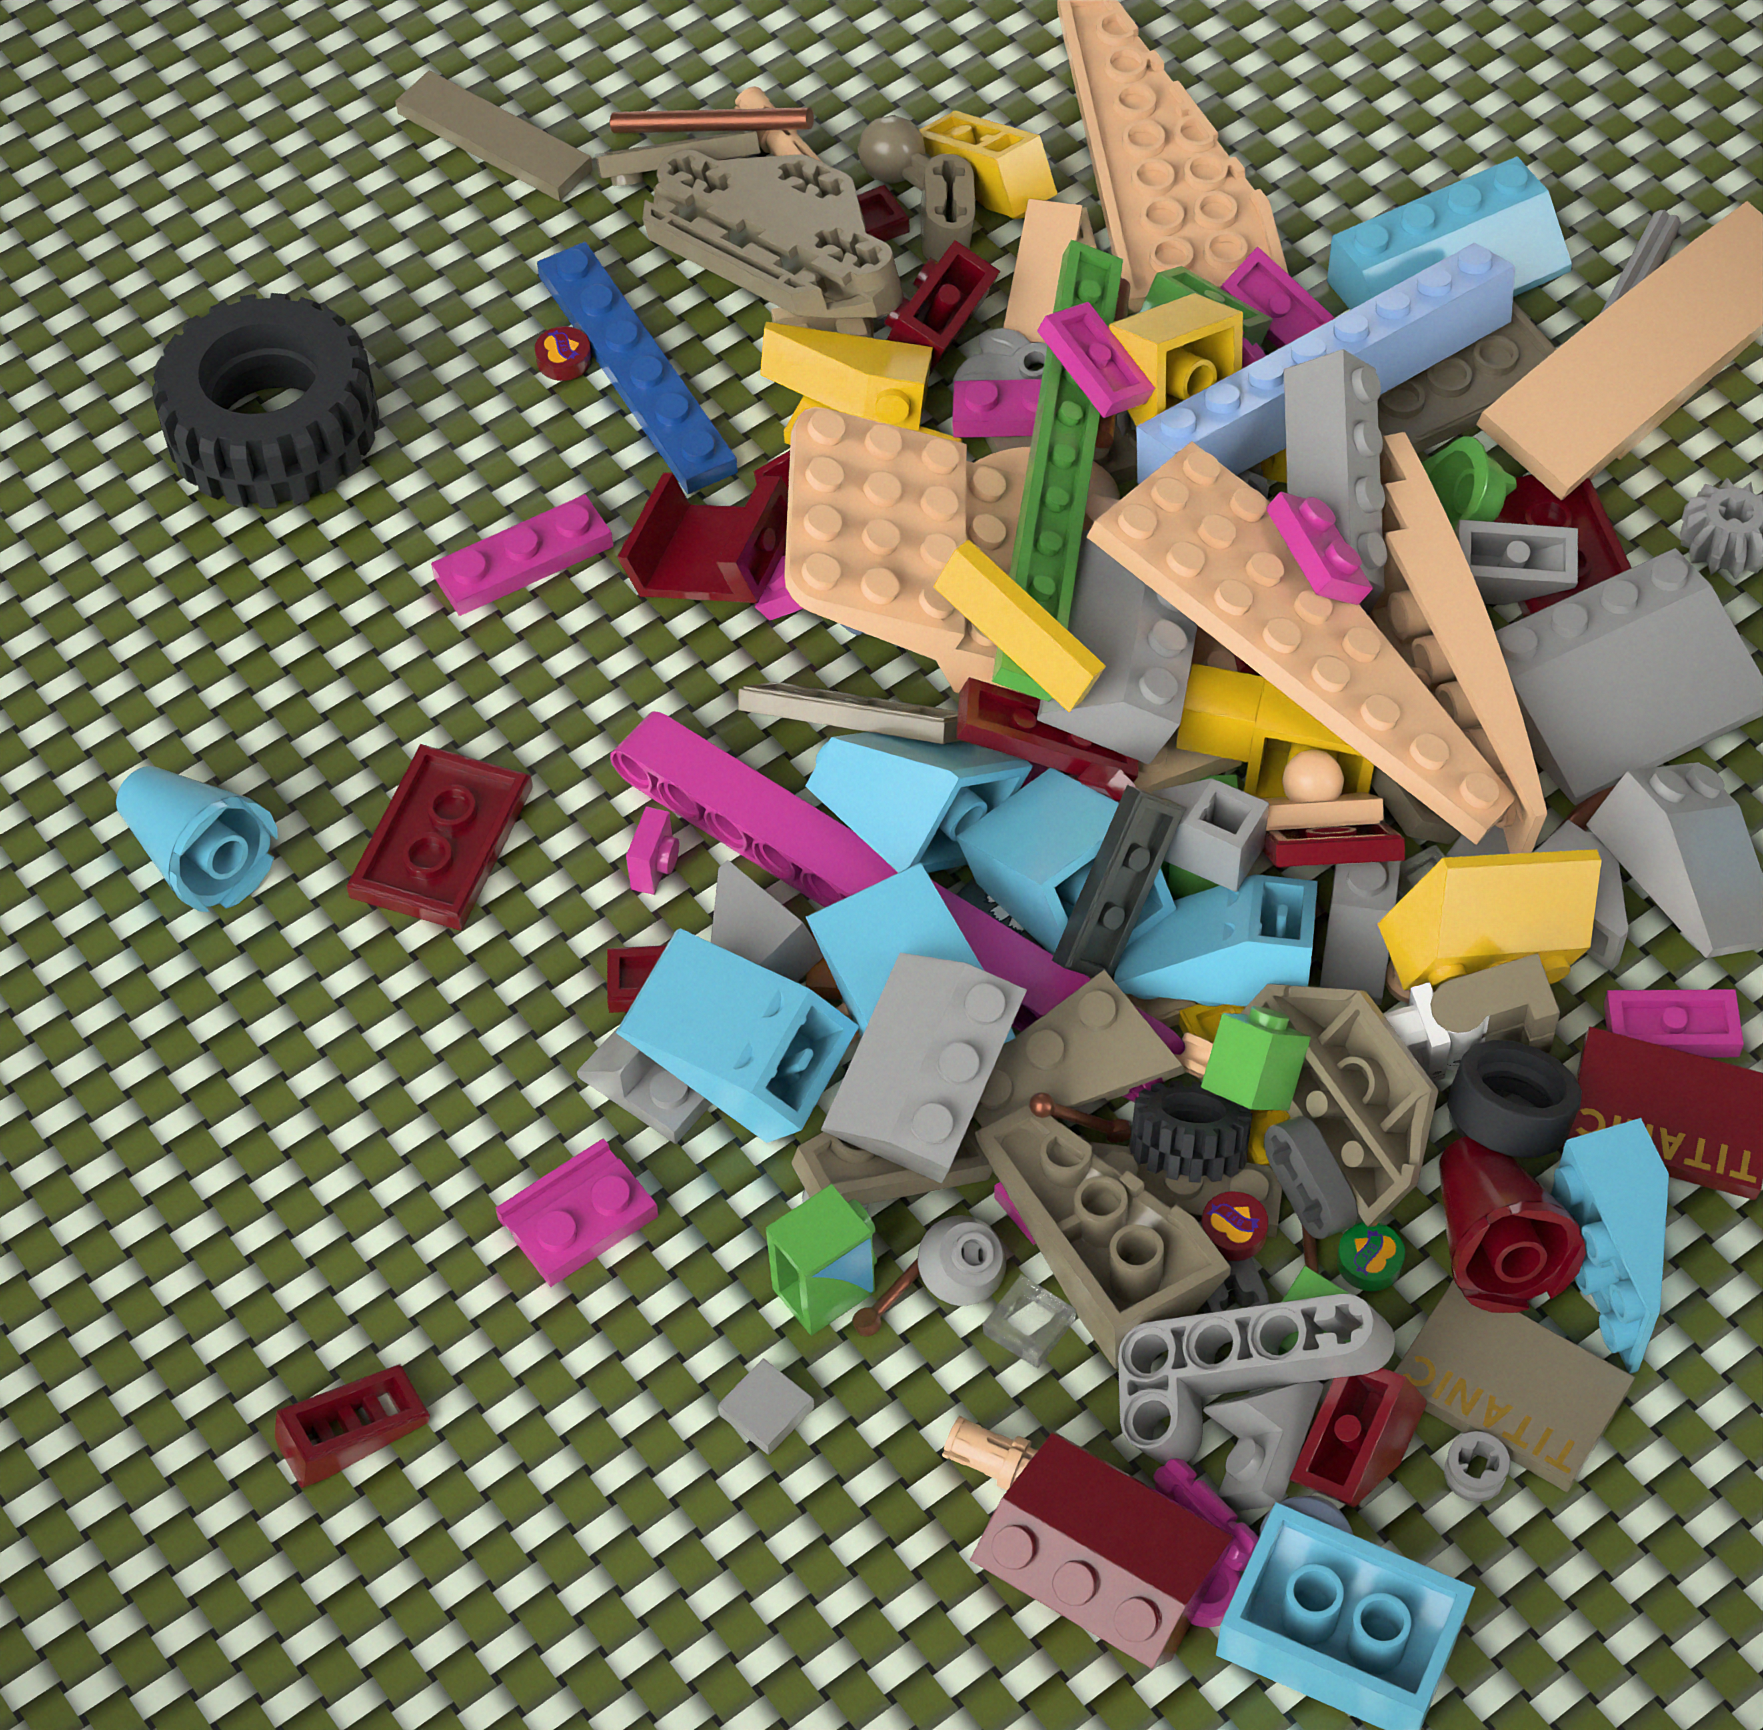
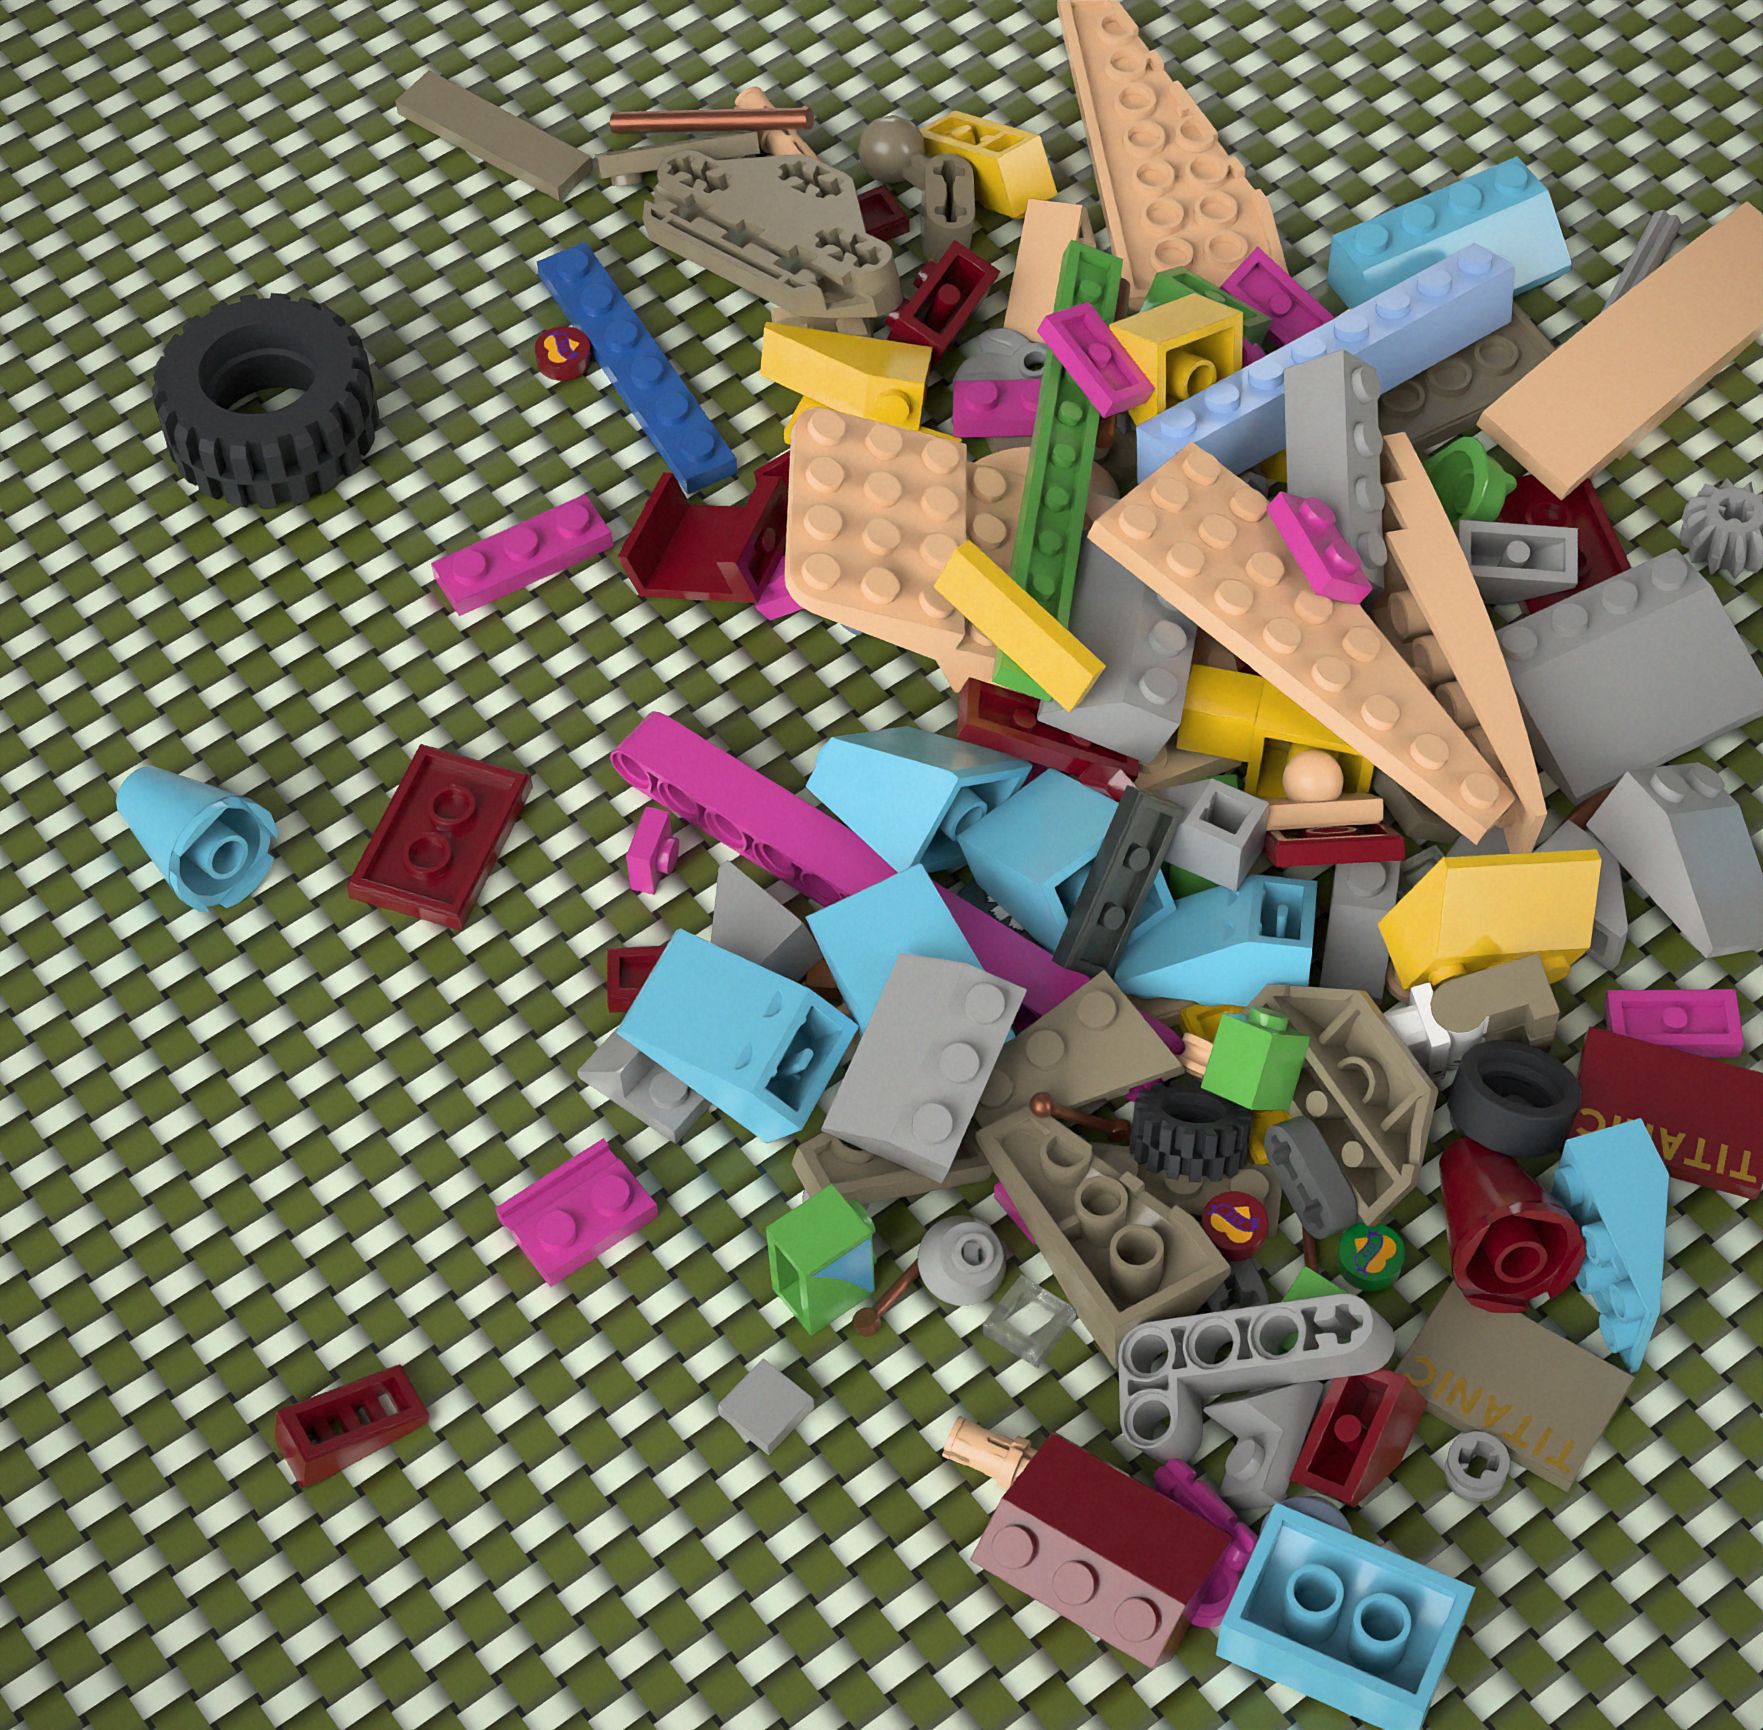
(850, 711): tile -> none

